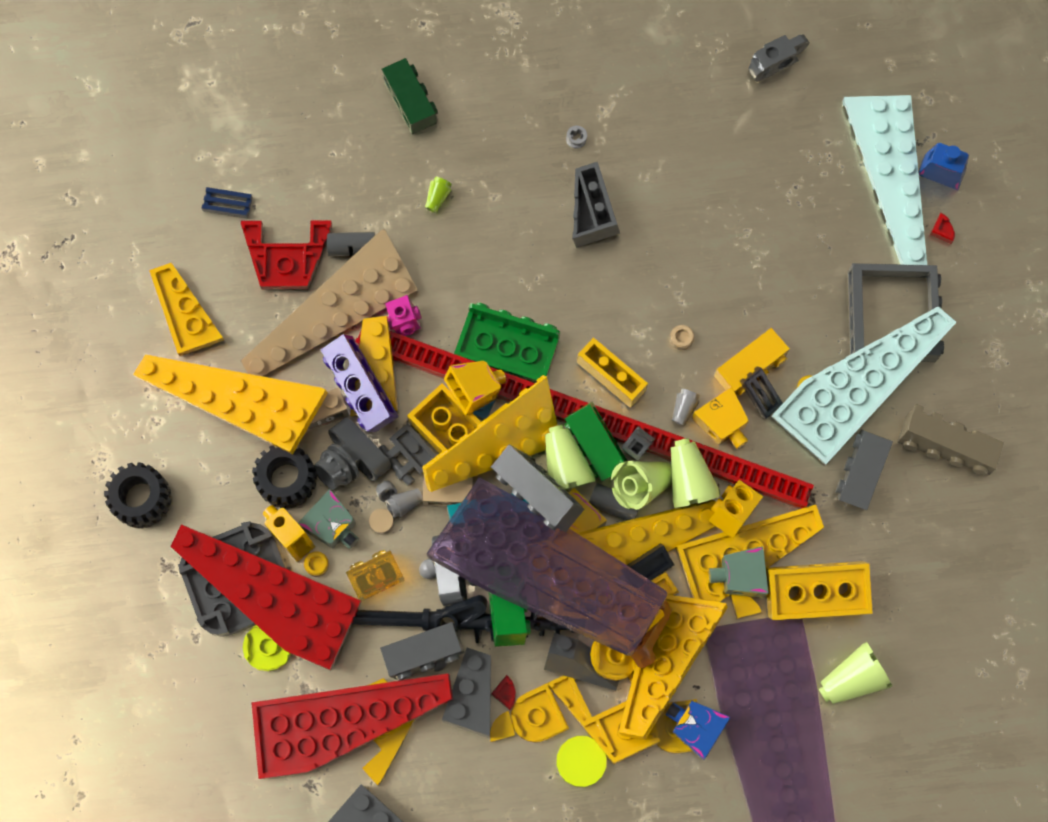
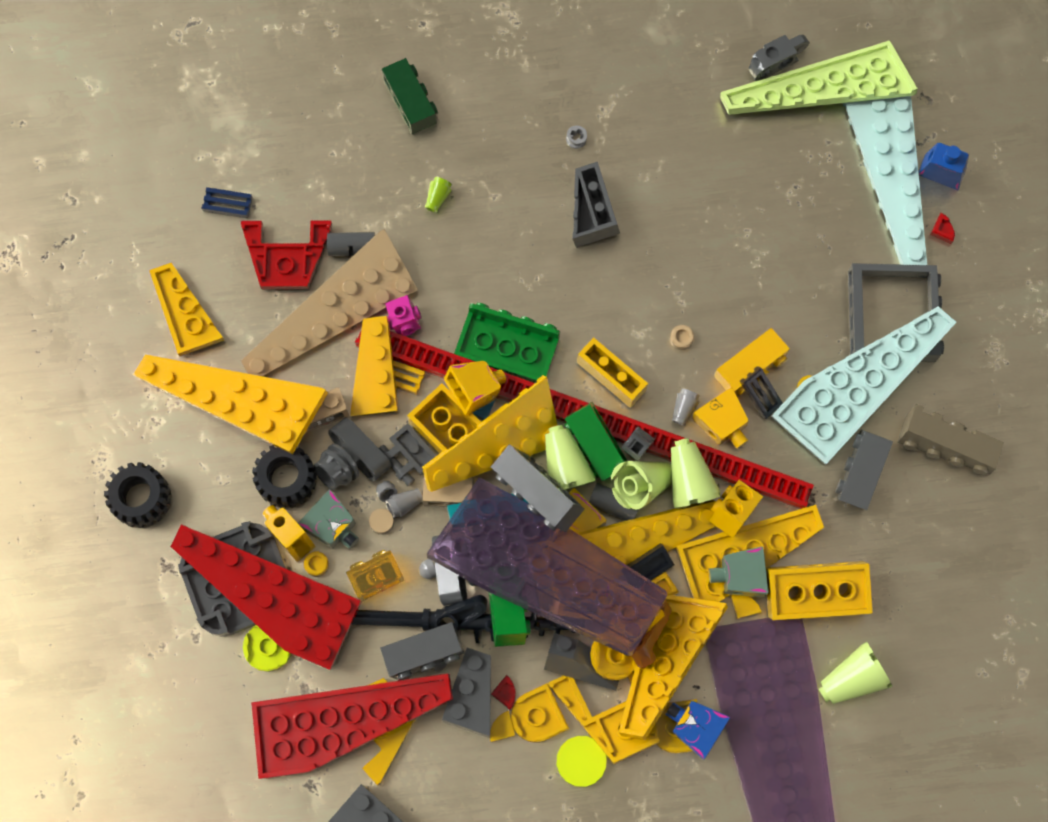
(382, 410): brick -> none
(411, 370): none -> yellow tile
(852, 77): none -> yellowish green wing

